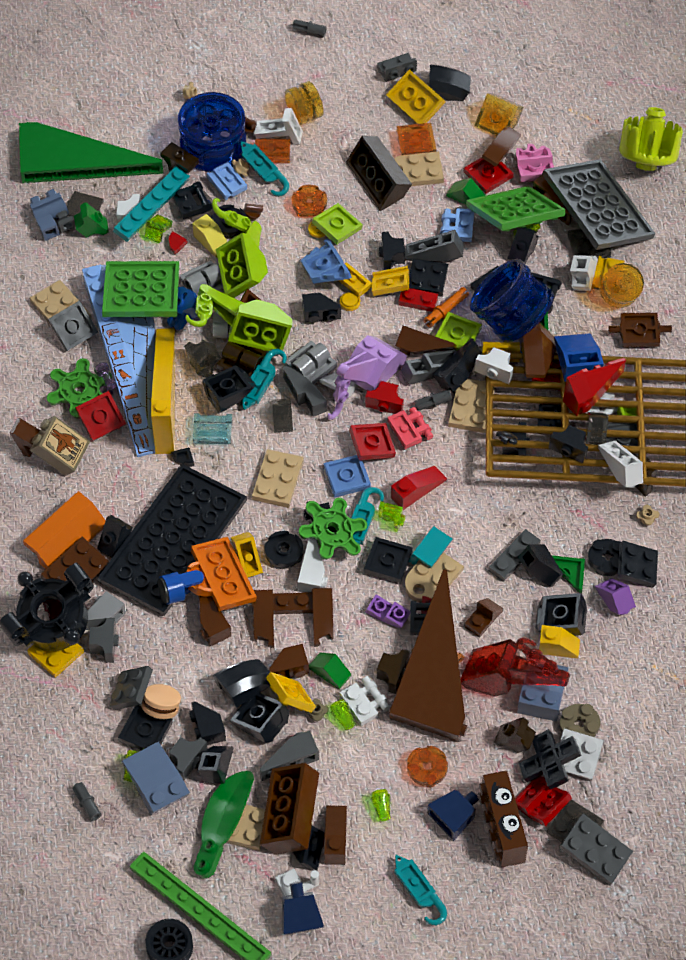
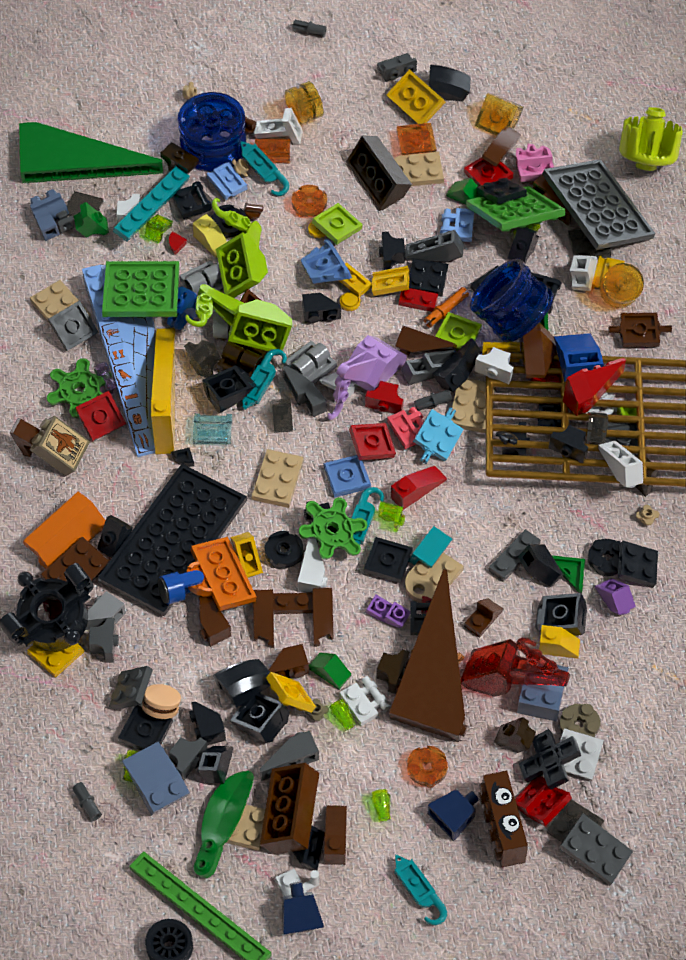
(438, 435): none -> medium azure plate
(501, 191): none -> black plate

